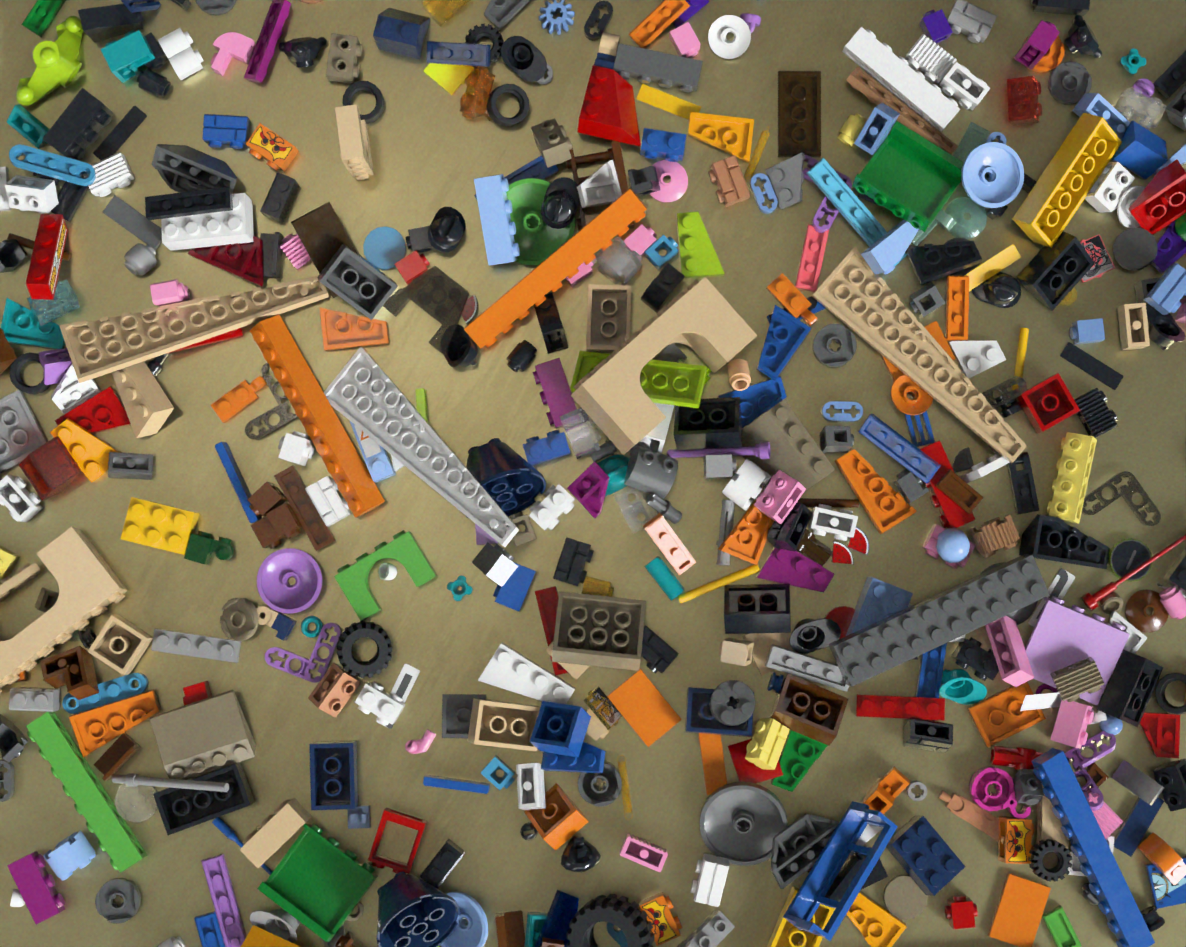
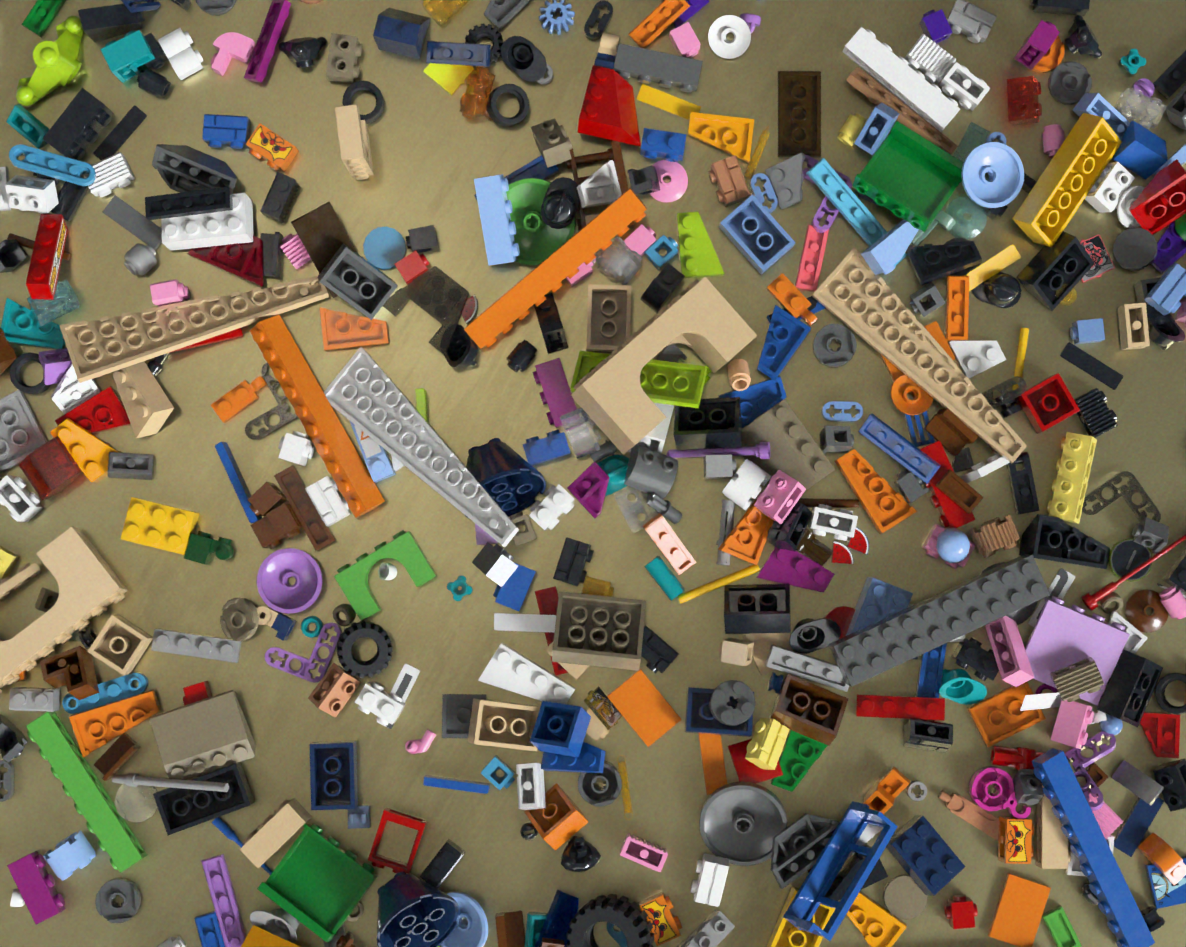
(348, 611): none -> dark tan piece
(446, 229): black piece -> none
(524, 622): none -> white sticker
(756, 234): none -> medium blue brick
(950, 431): none -> reddish brown panel
(1037, 860): black tyre -> none
(1052, 139): none -> bright pink brick
(1151, 534): none -> dark grey brick

